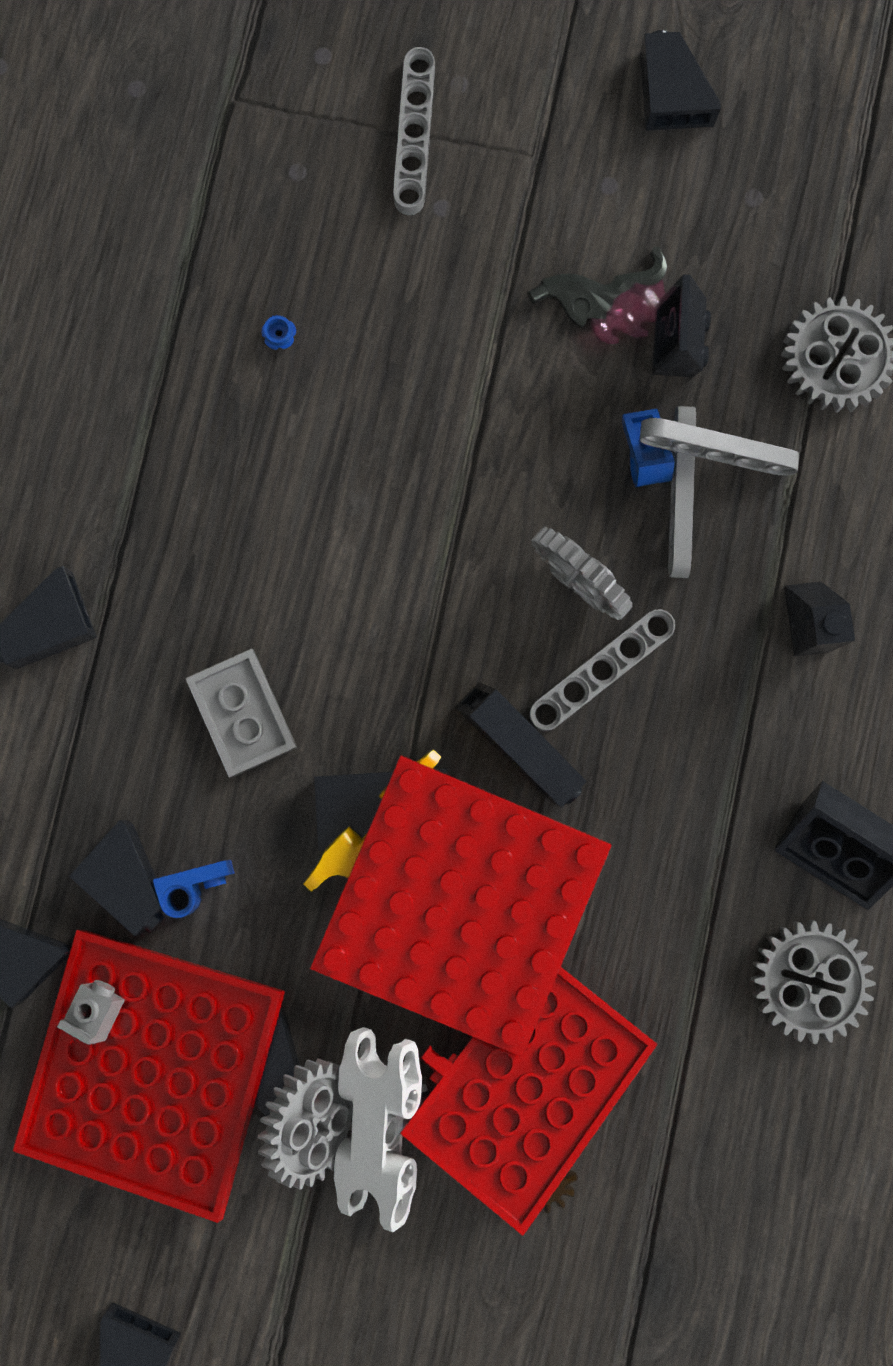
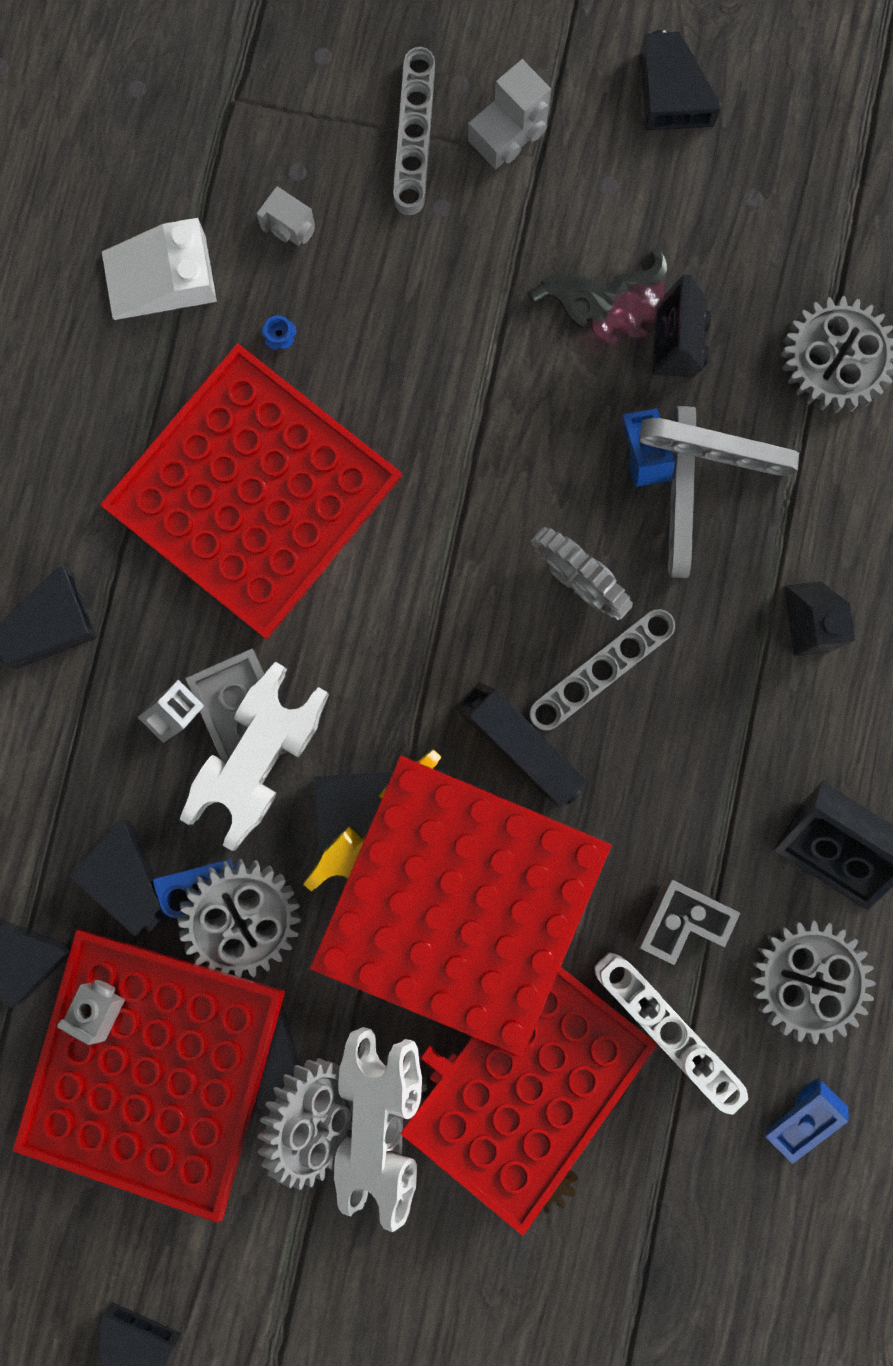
(159, 270): none -> white slope
(171, 711): none -> light grey brick
(209, 935): none -> light grey gear
(241, 779): none -> white piece
(252, 491): none -> red plate
(286, 217): none -> light grey brick
(513, 117): none -> light grey brick
(677, 913): none -> light grey brick
(708, 1069): none -> white piece
(812, 1120): none -> blue plate

